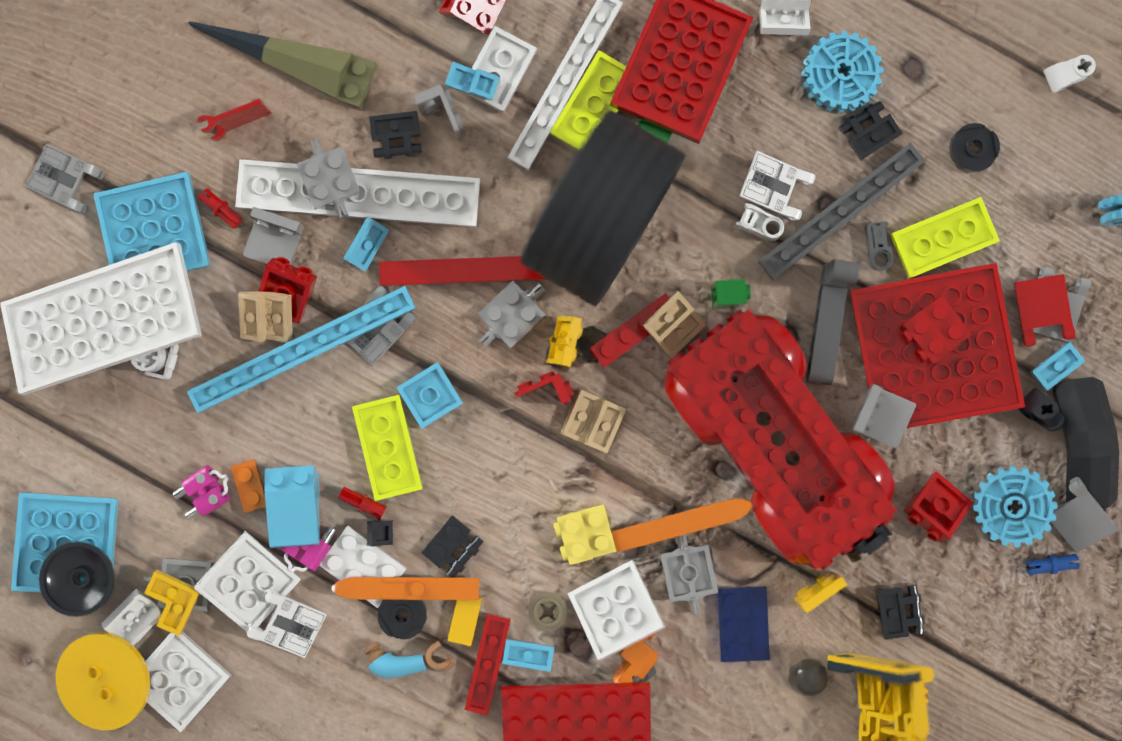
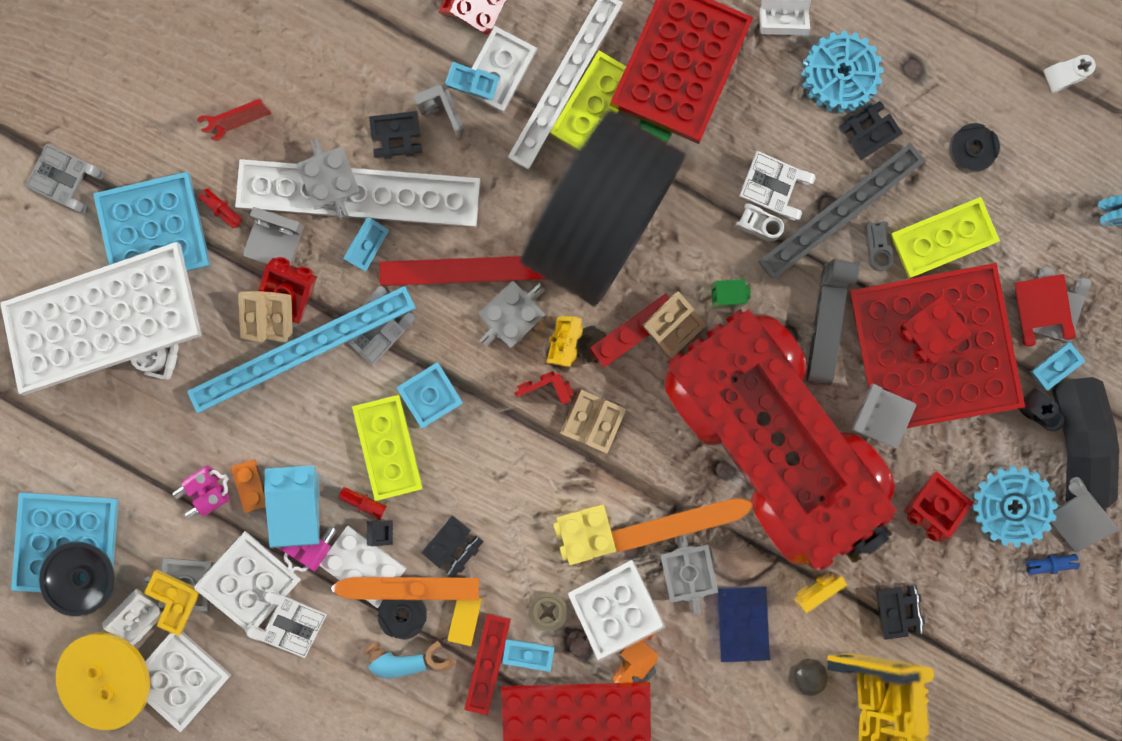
(324, 69): olive plate -> none

